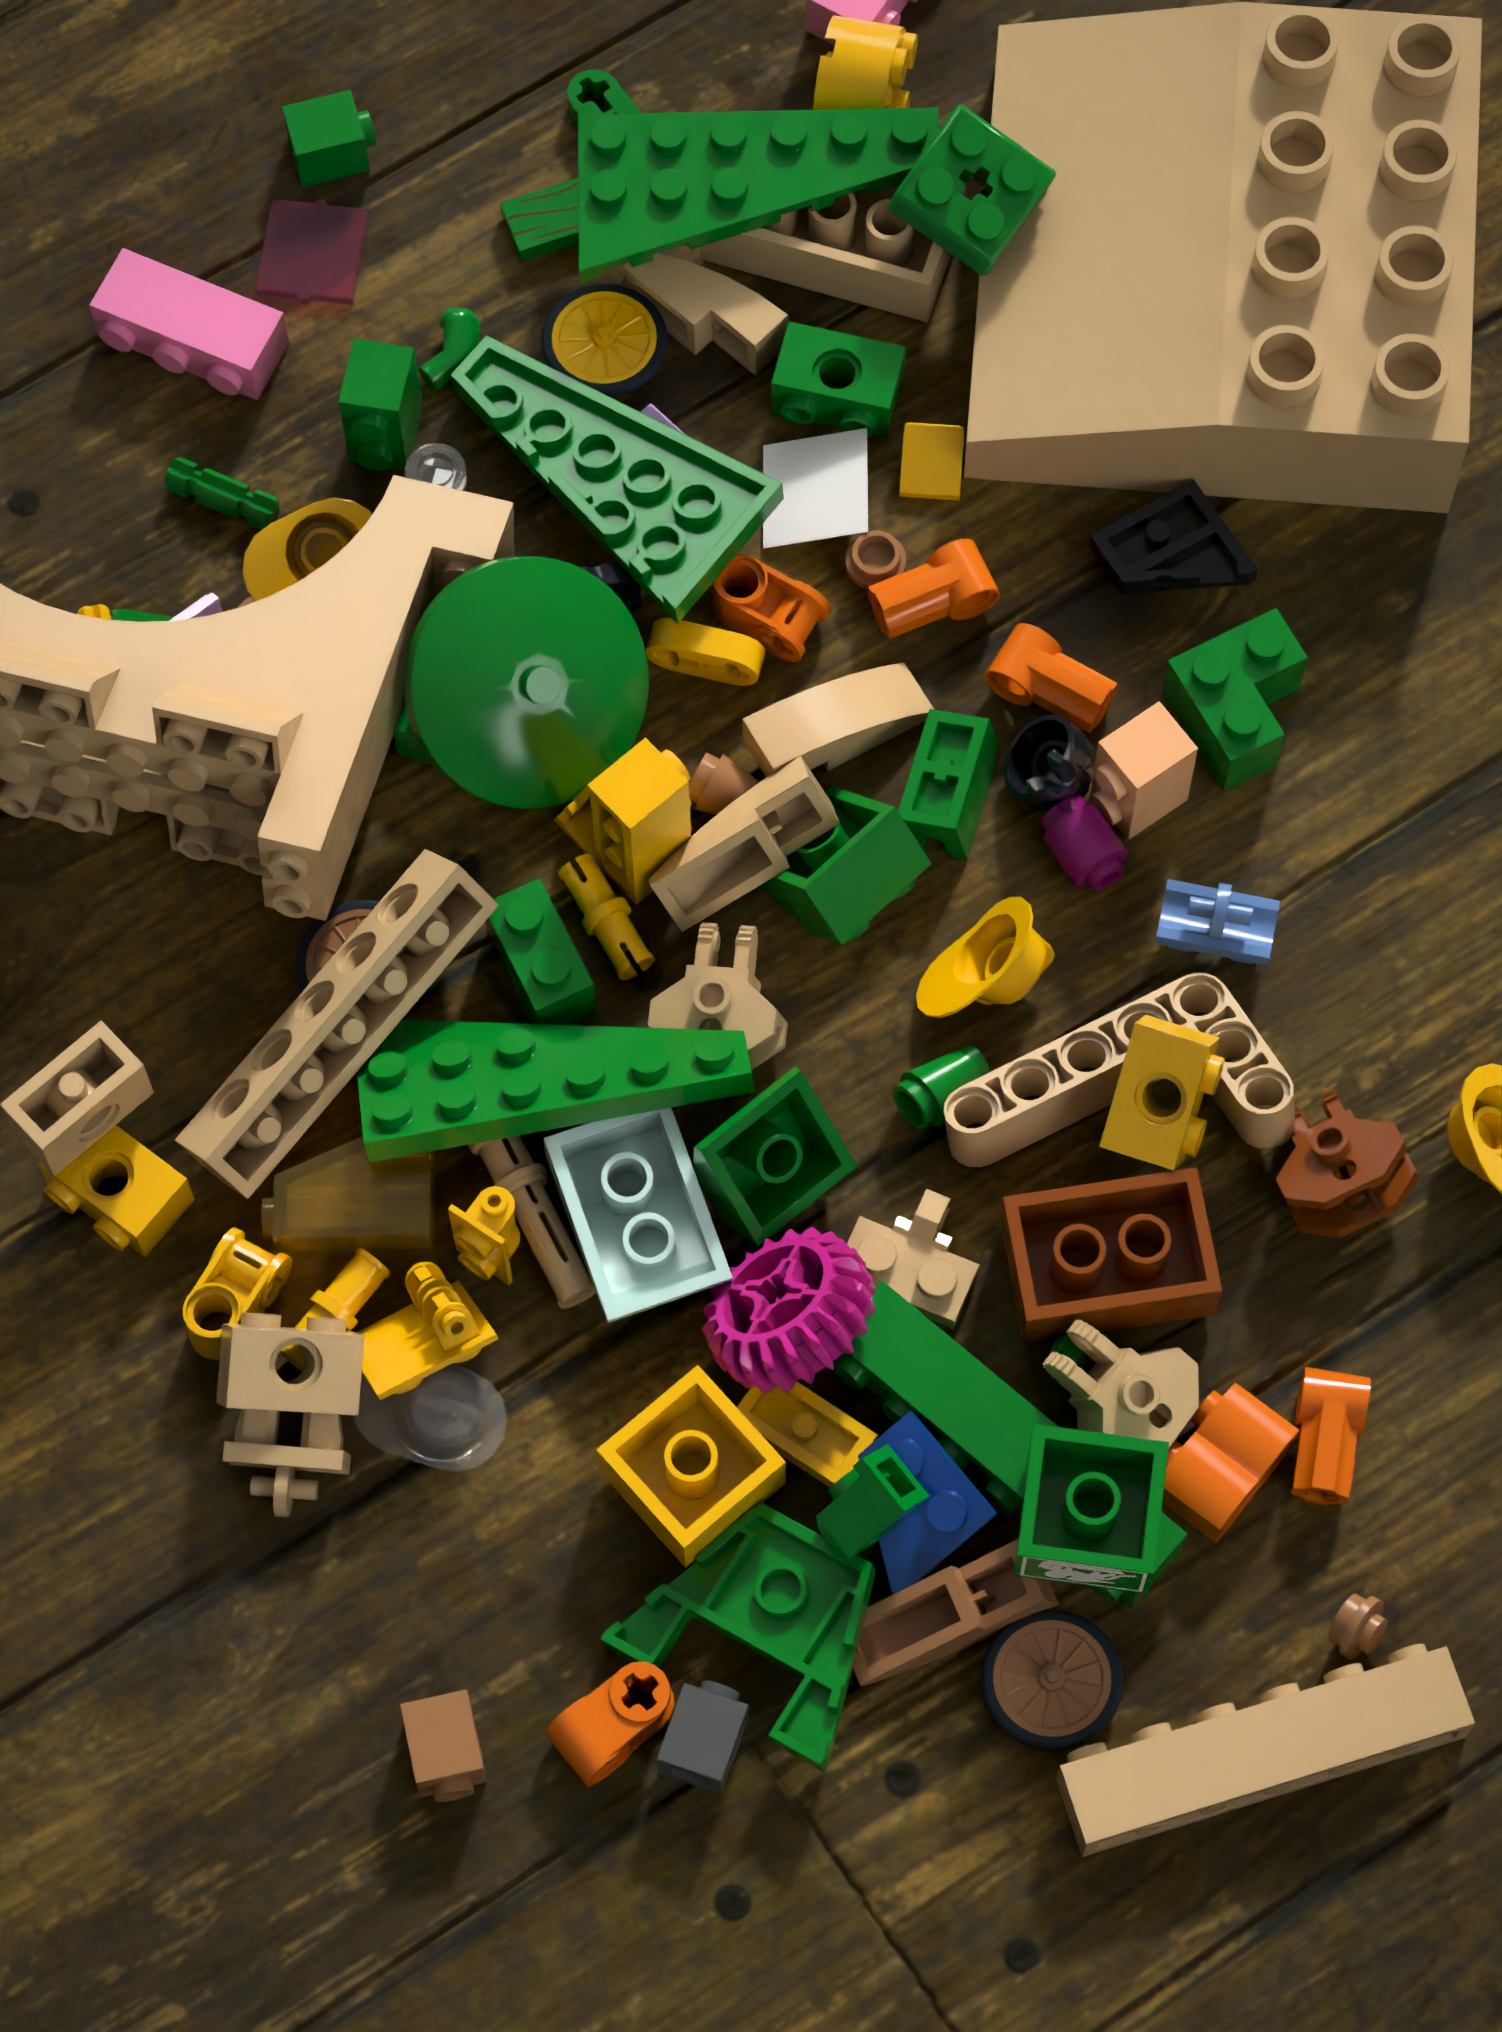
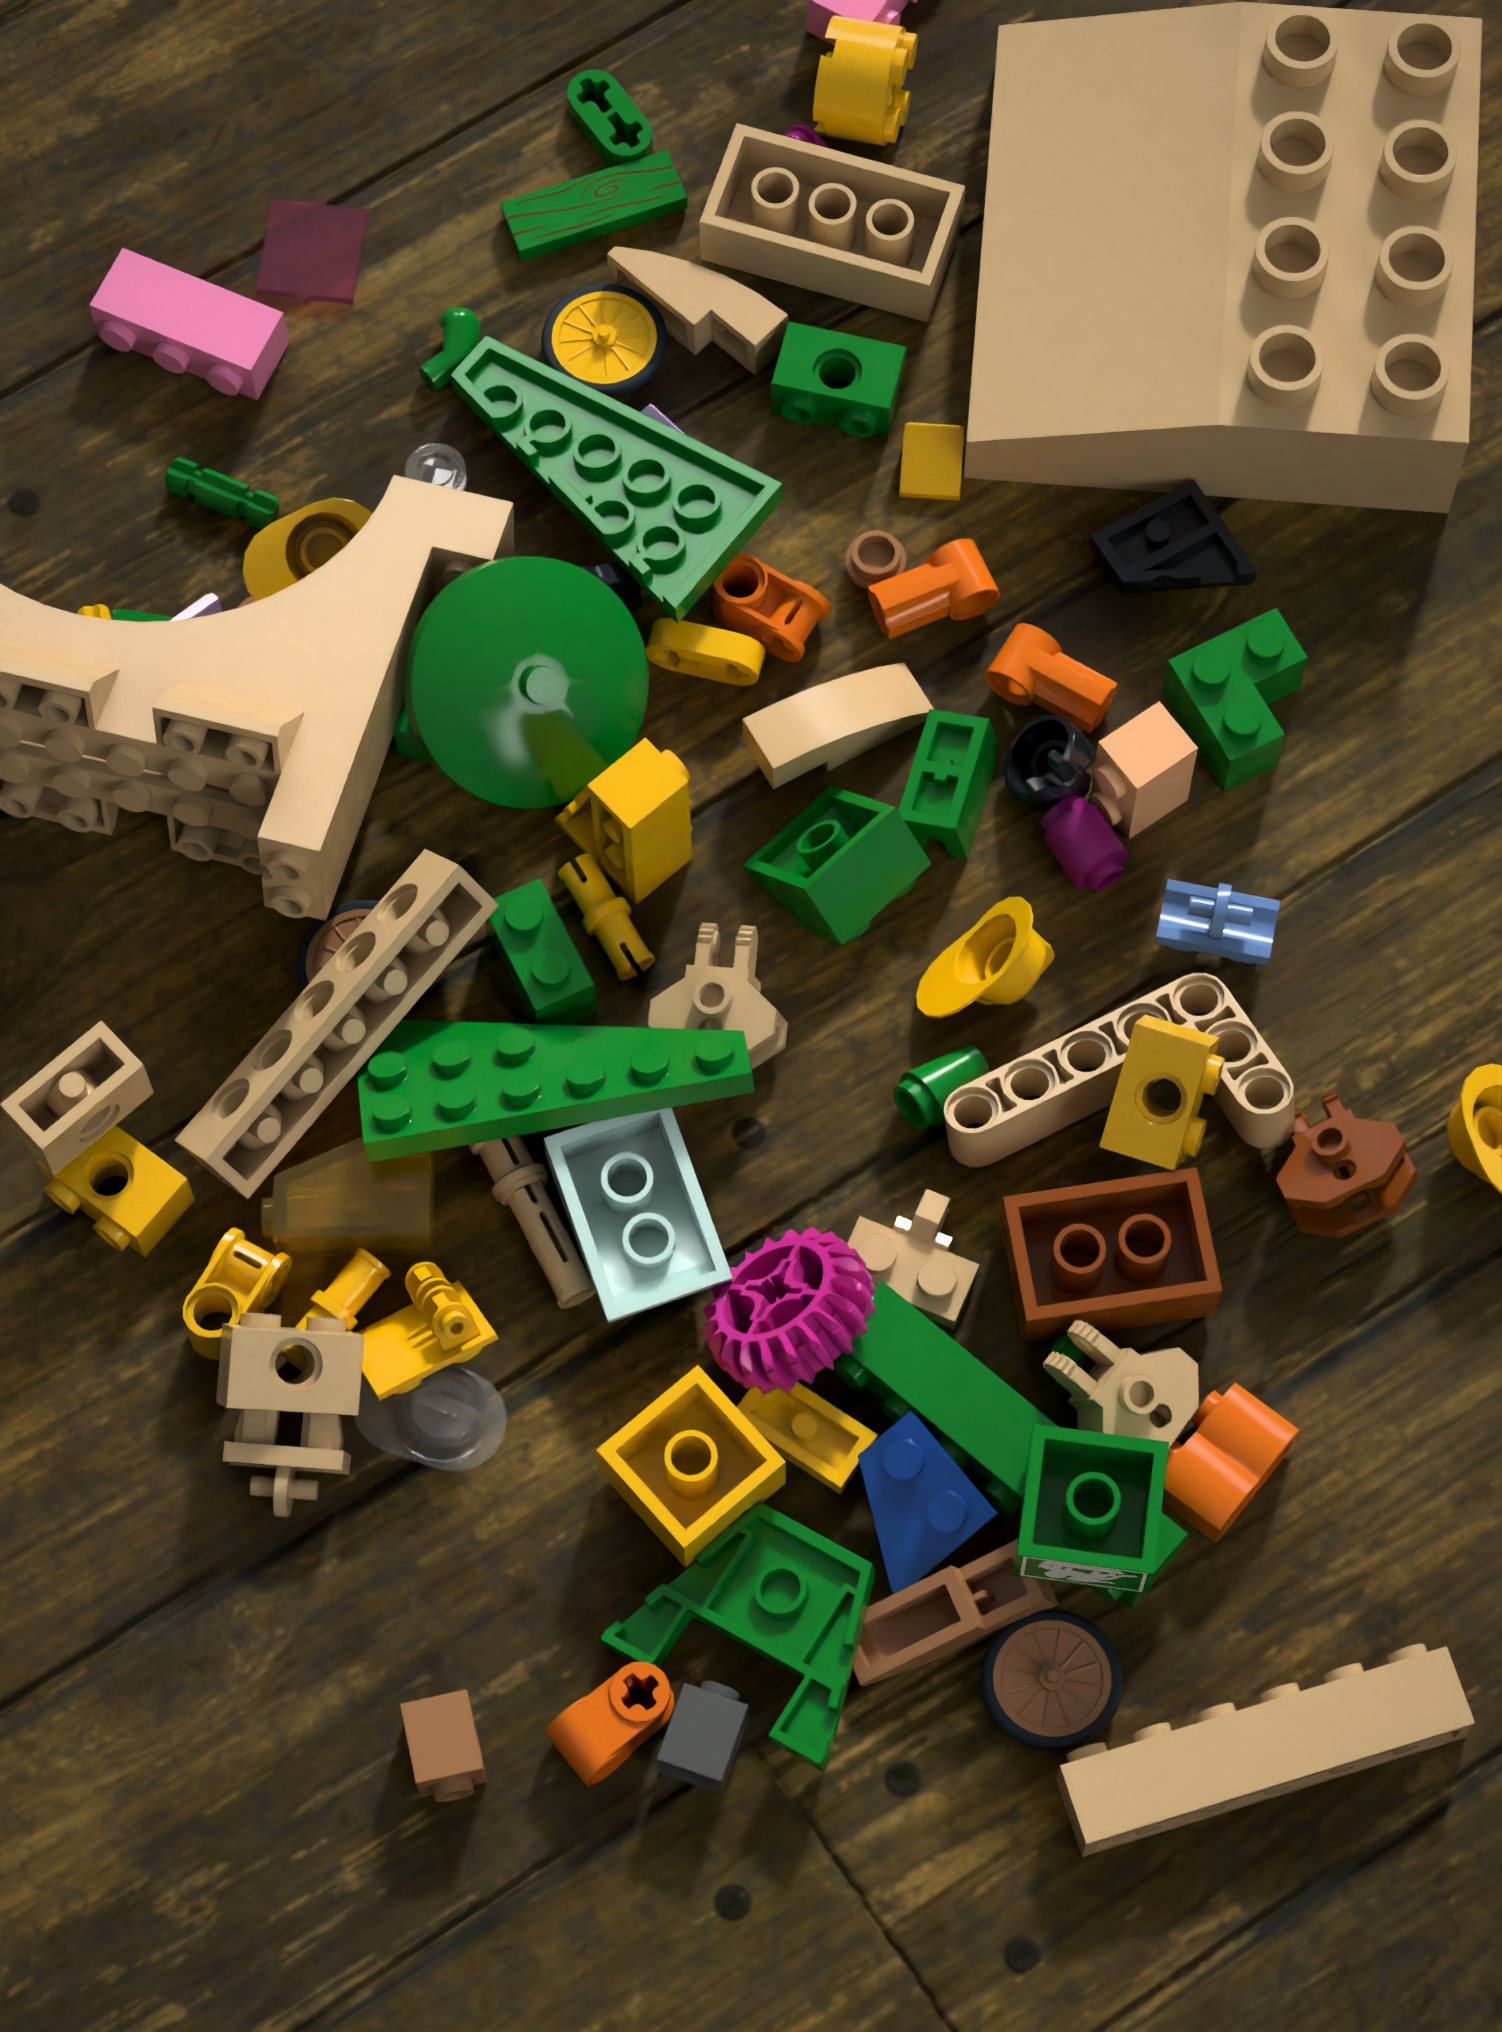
(328, 137): green brick -> none
(380, 404): green brick -> none
(487, 1234): yellow hinge -> none
(718, 783): medium nougat cone -> none
(719, 174): green wing -> none
(744, 844): tan slope -> none
(771, 1159): green slope -> none
(821, 488): white sticker -> none
(869, 1502): green brick -> none
(963, 152): green brick -> none
(1330, 1419): orange piece -> none
(1358, 1626): medium nougat plate -> none

